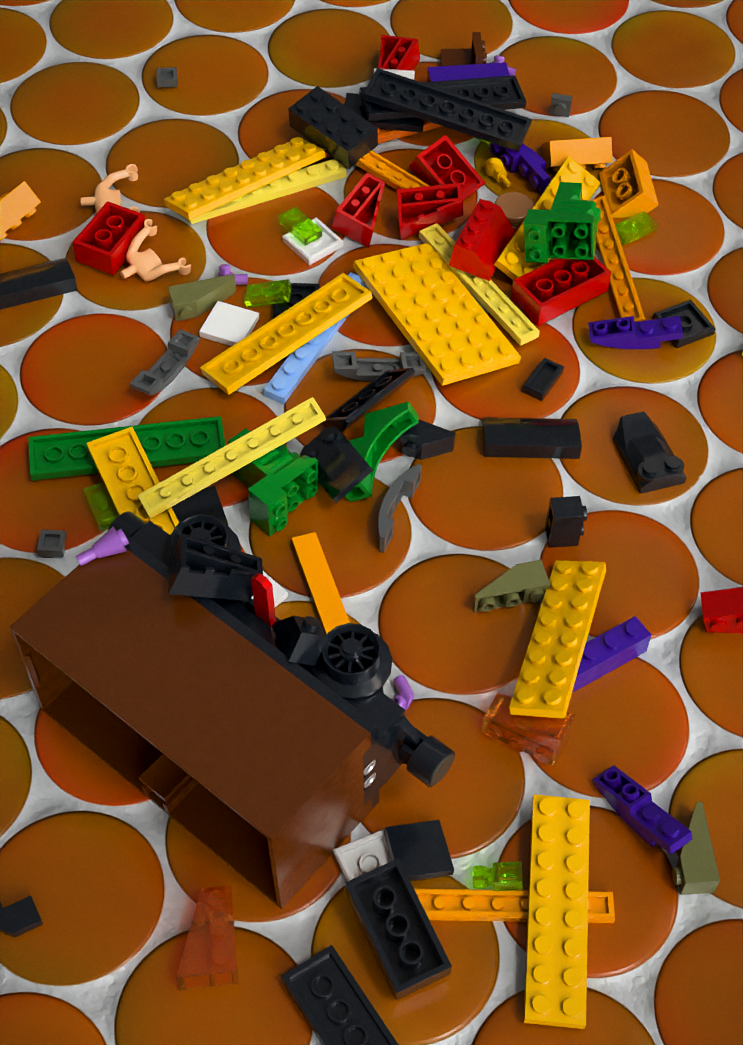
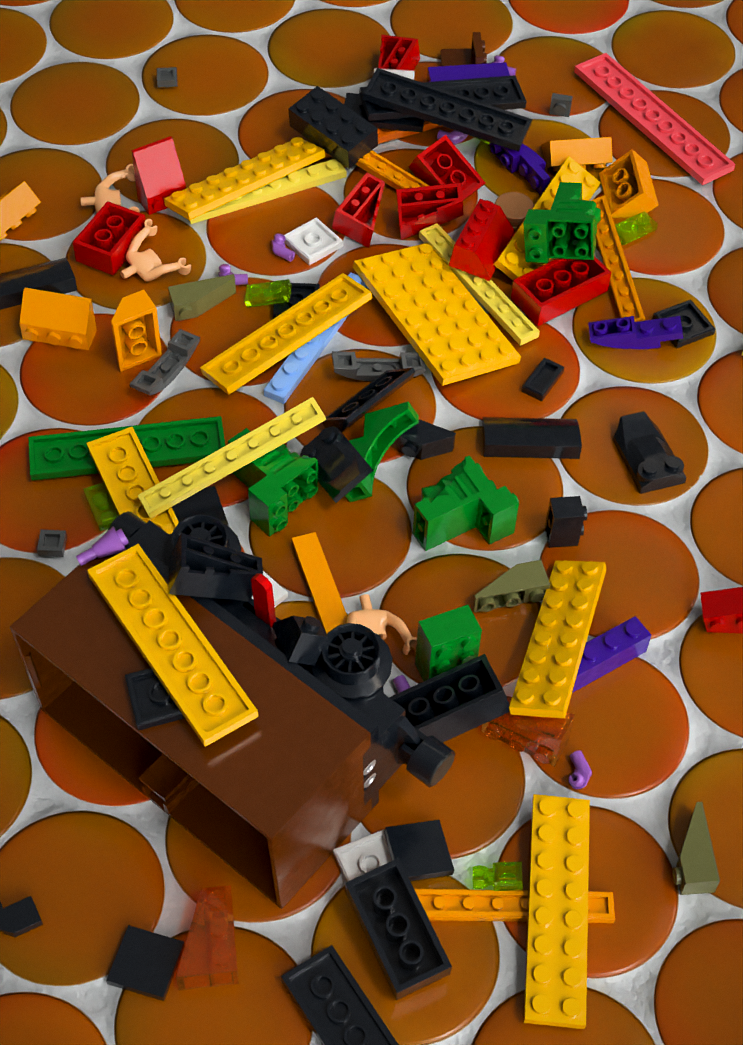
(57, 319): none -> light orange slope
(136, 331): none -> light orange slope
(145, 963): none -> black tile
(150, 700): none -> black tile
(157, 173): none -> slope
(173, 645): none -> yellow plate
(228, 324): white tile -> none
(280, 249): none -> medium lavender arm
(300, 226): clear neon green plate -> none
(377, 621): none -> light nougat piece
(404, 485): dark grey slope -> none
(447, 641): none -> green brick
(455, 136): none -> medium lavender arm
(455, 700): none -> black brick
(461, 503): none -> green brick
(495, 168): yellow piece -> none
(582, 770): none -> medium lavender arm
(636, 808): dark purple slope -> none
(655, 119): none -> coral plate

